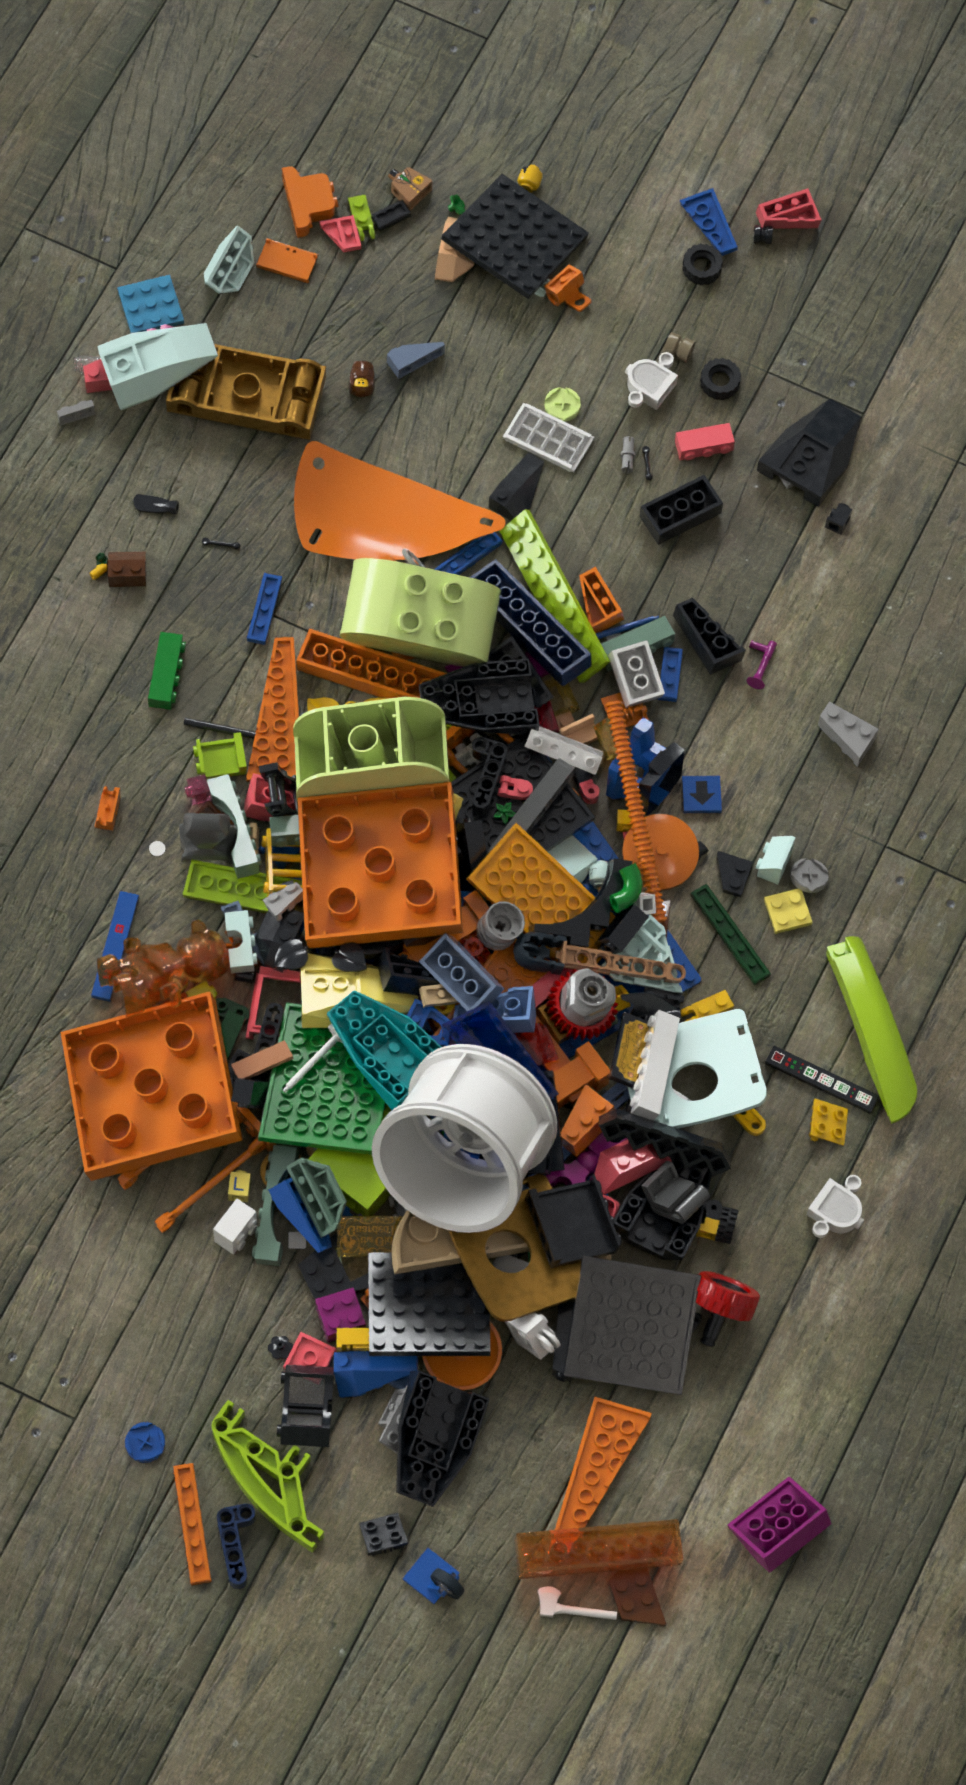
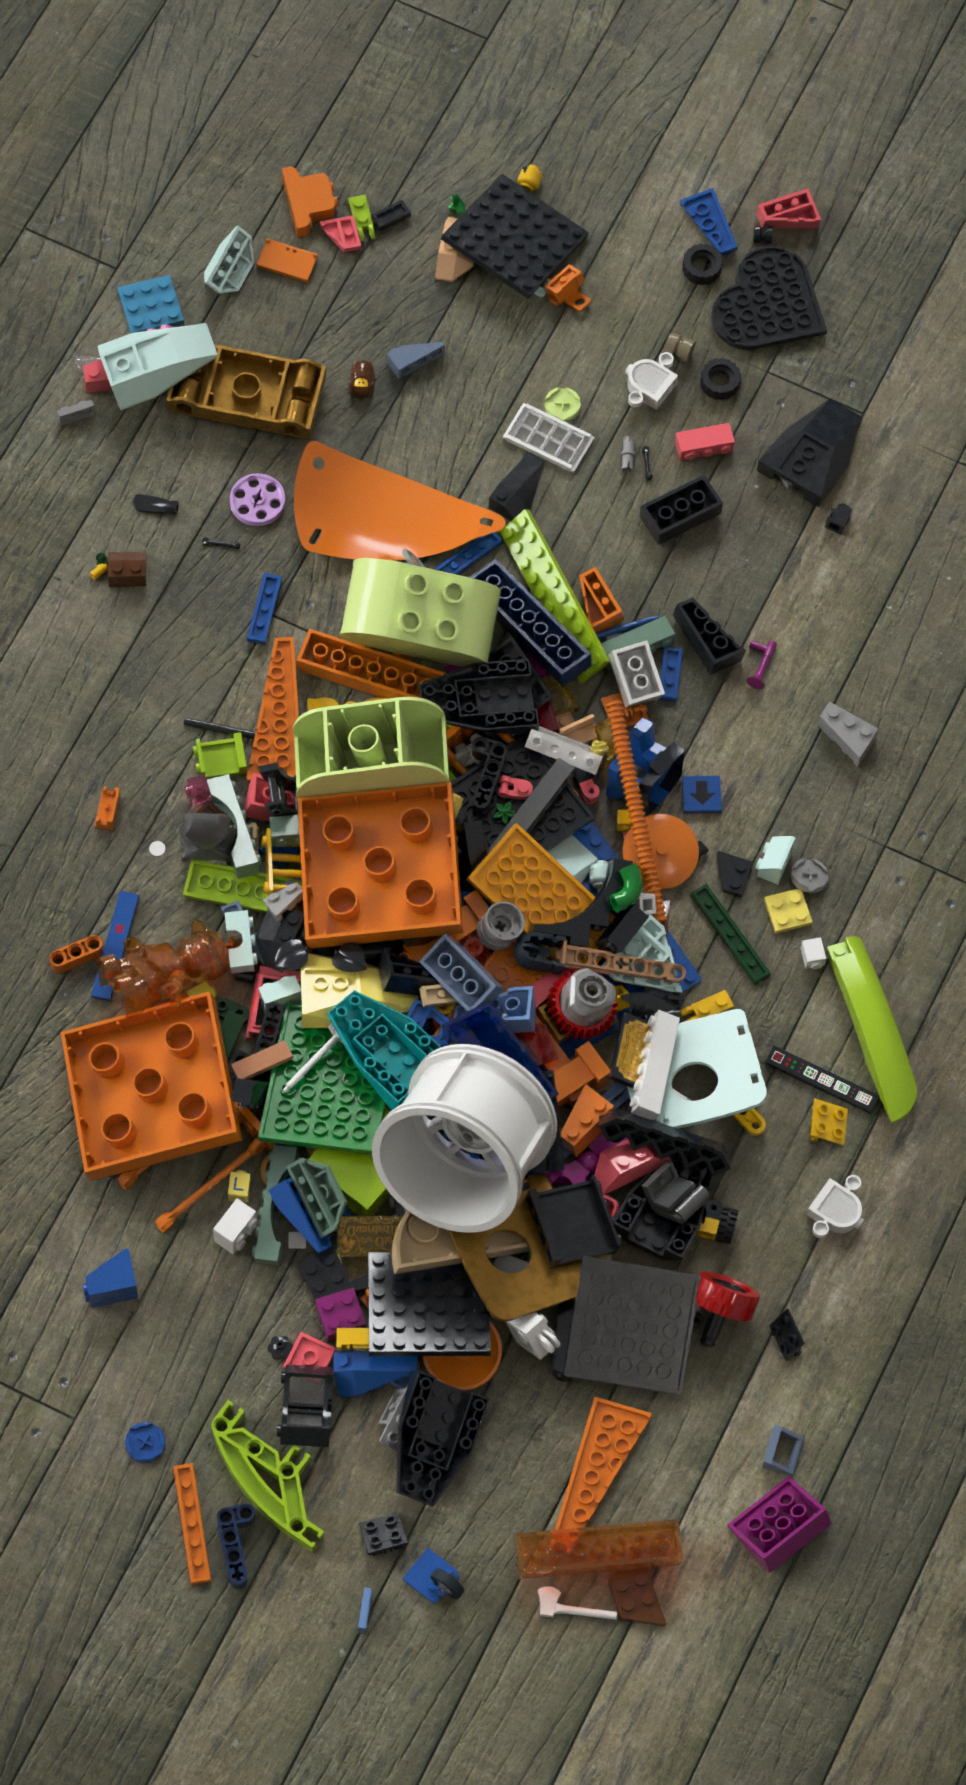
(82, 946): none -> orange beam
(111, 1281): none -> blue slope
(165, 670): green brick -> none
(262, 505): none -> lavender wedge
(280, 992): none -> light aqua brick
(365, 1609): none -> medium blue tile
(410, 186): medium nougat torso -> none
(599, 747): none -> light yellow plate
(769, 302): none -> black plate
(774, 1466): none -> sand blue tile
(787, 1335): none -> black hinge
(813, 953): none -> white brick

